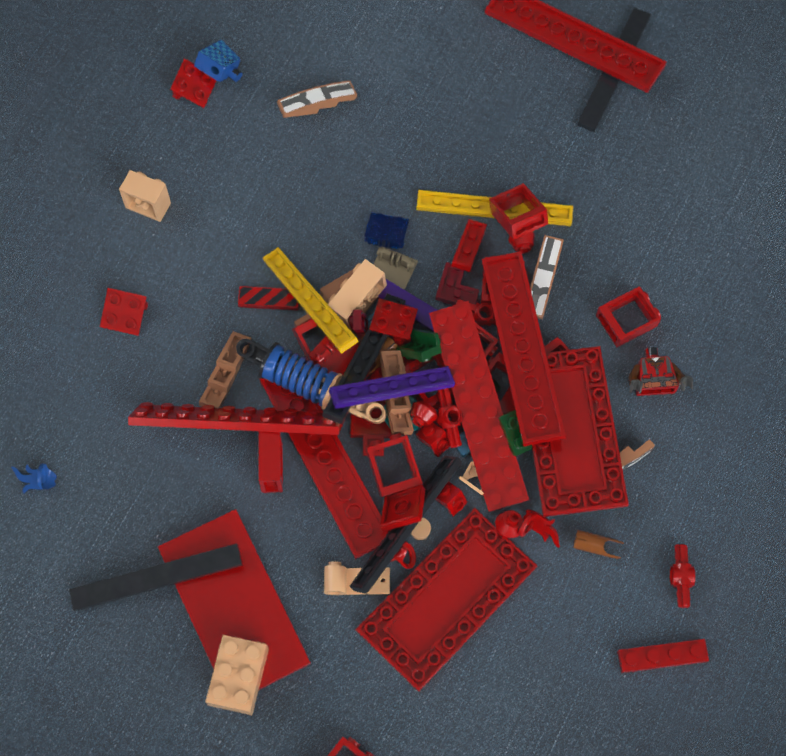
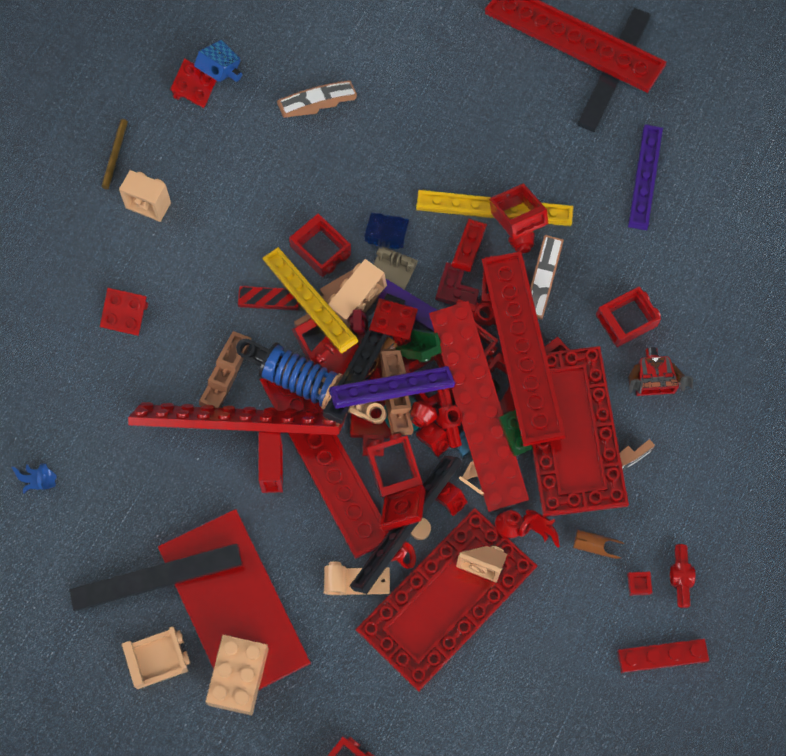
(114, 154): none -> pearl gold bar
(156, 658): none -> light nougat panel
(309, 230): none -> red window
(483, 562): none -> light nougat slope
(639, 583): none -> red plate
(645, 177): none -> dark purple tile

